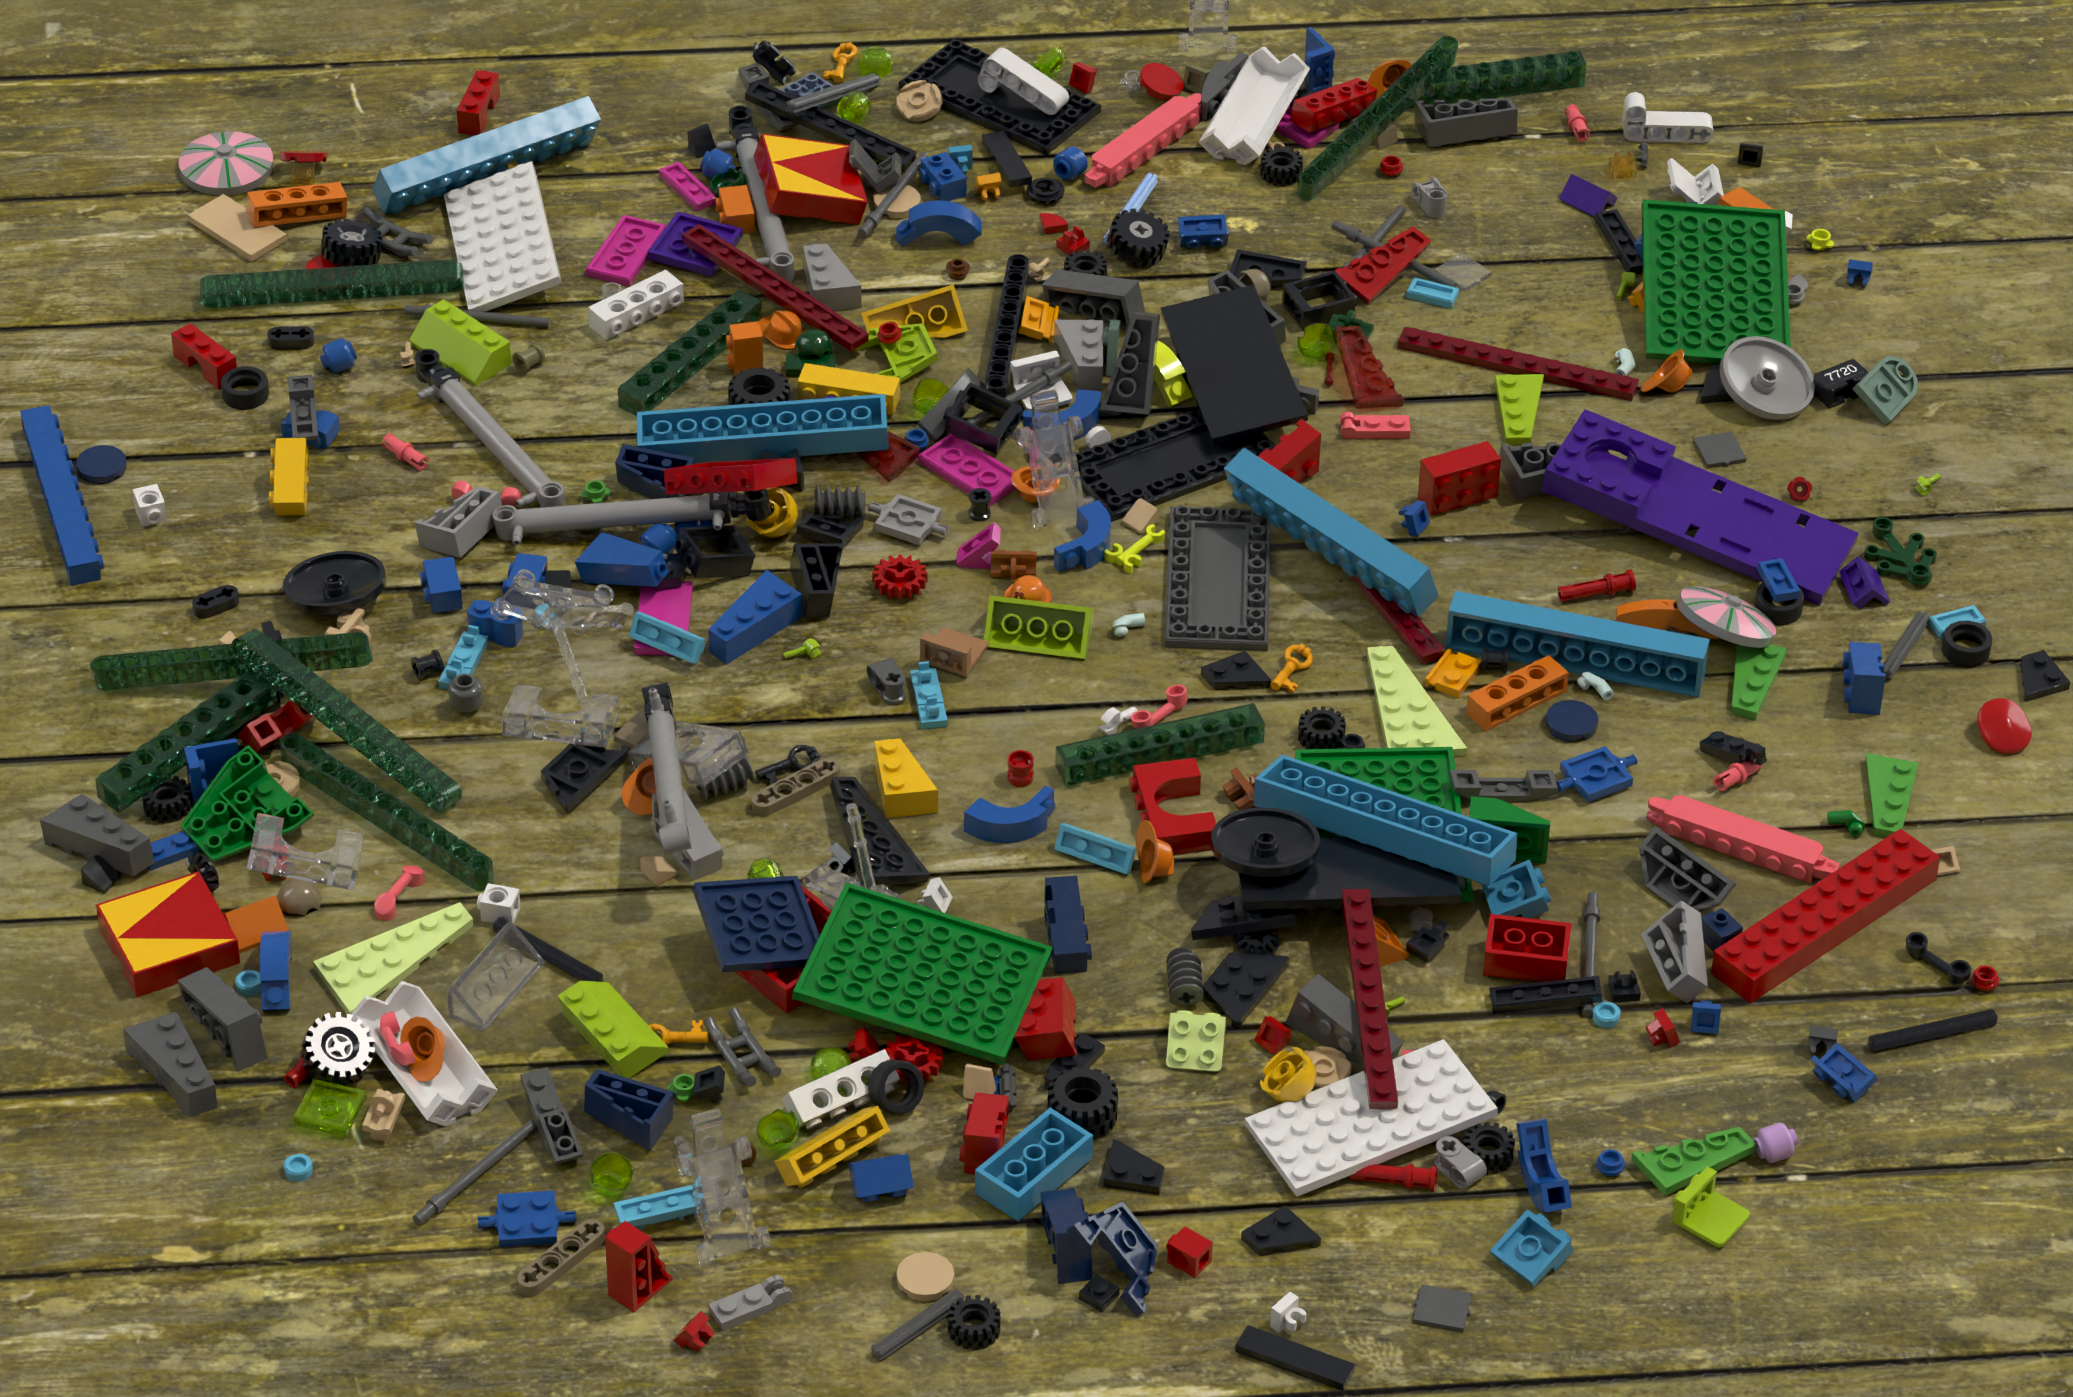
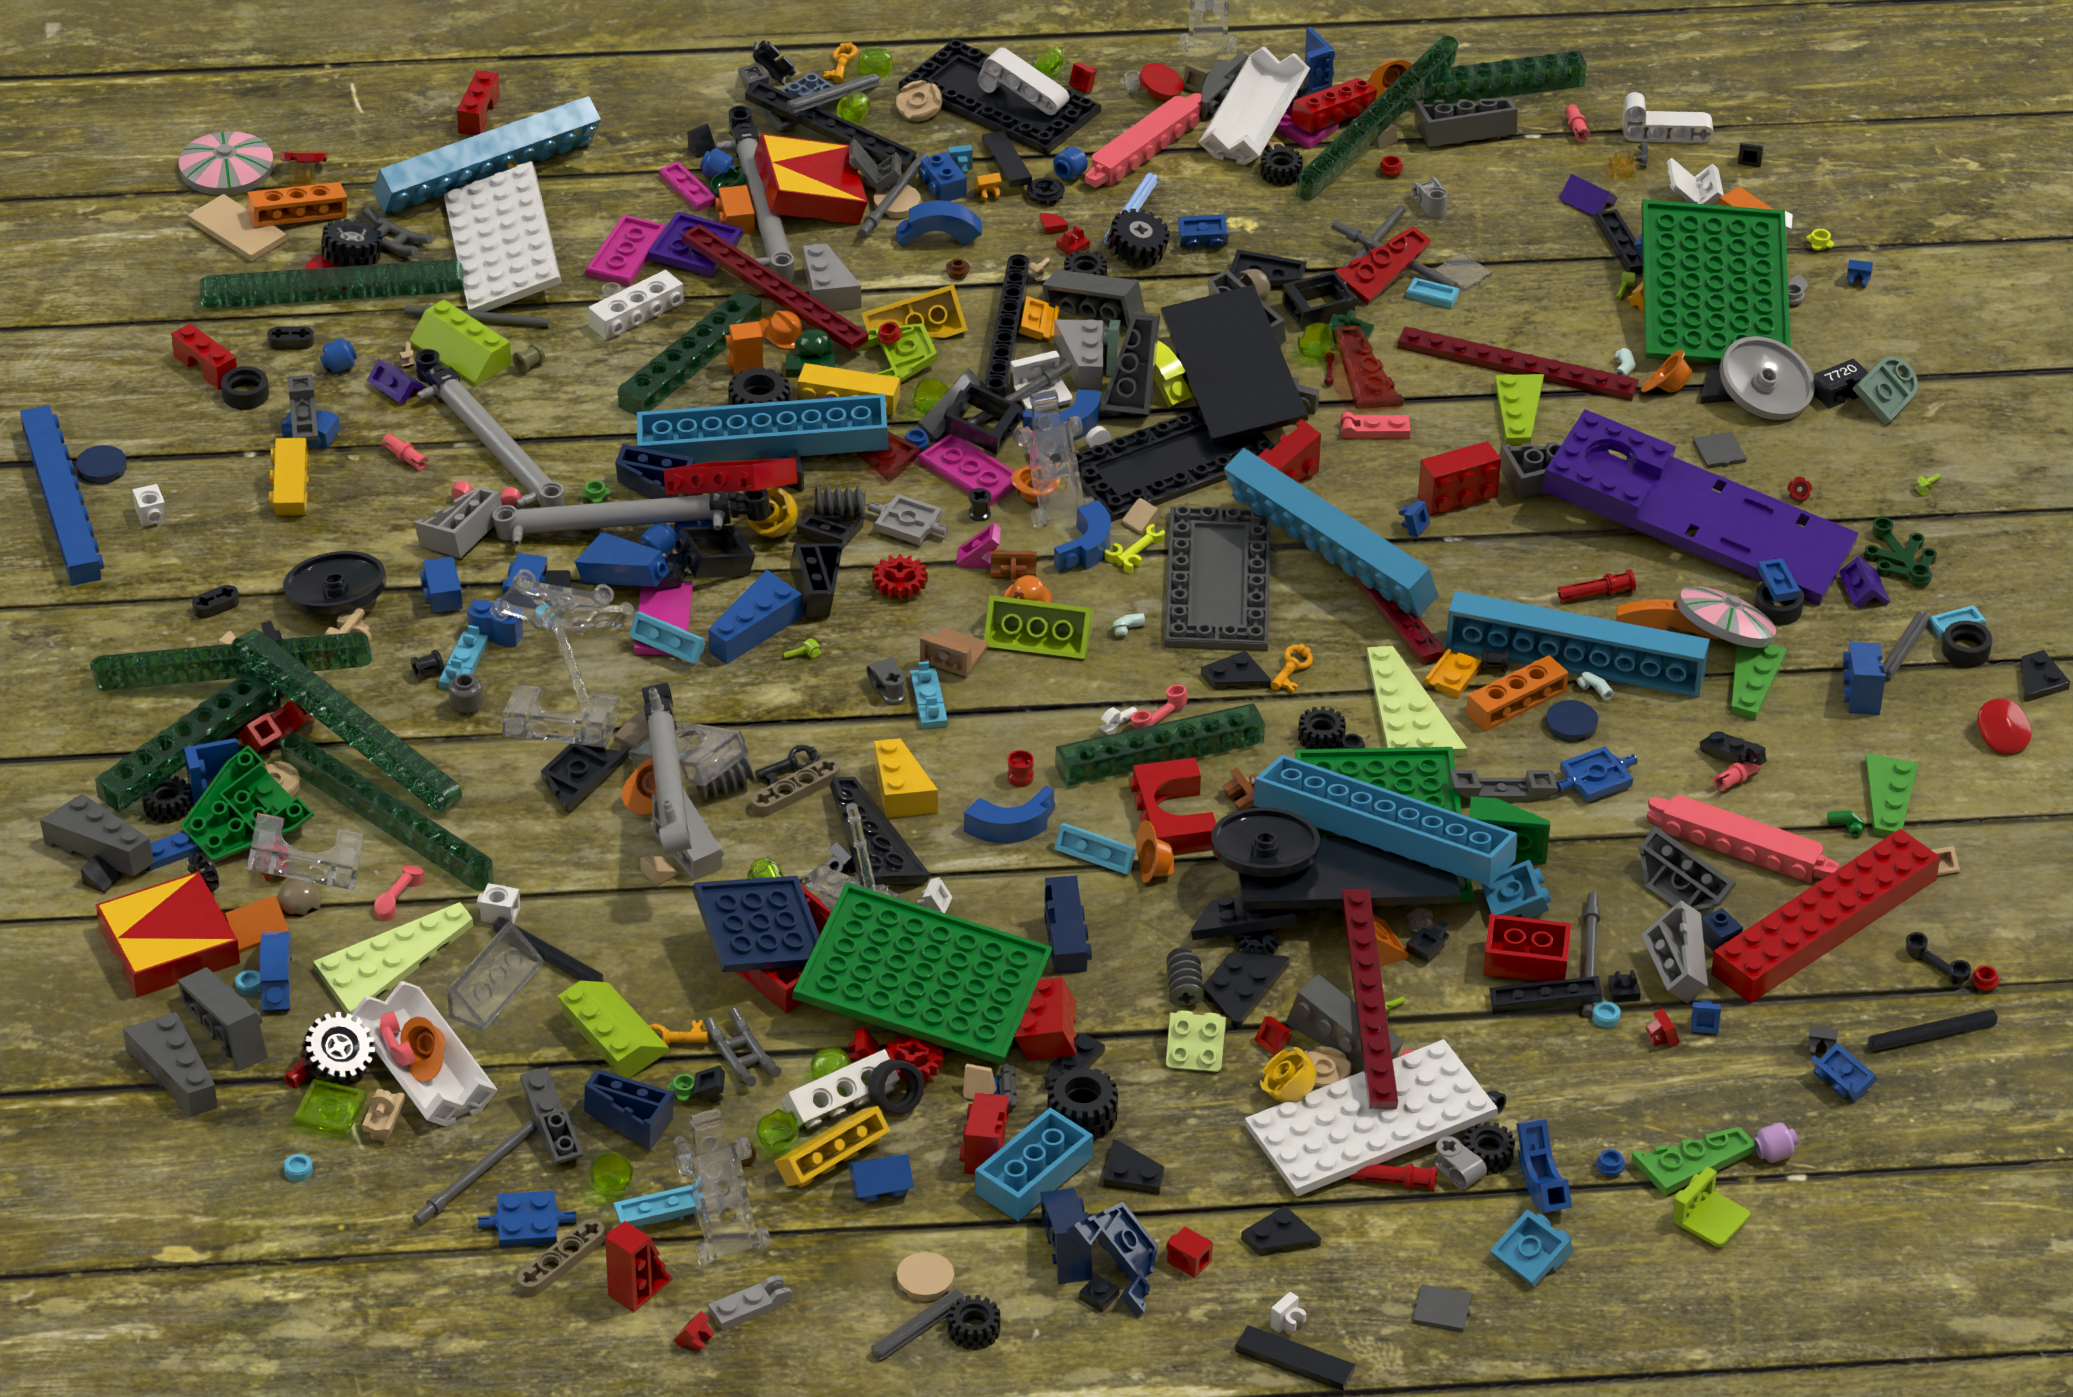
(393, 381): none -> dark purple panel

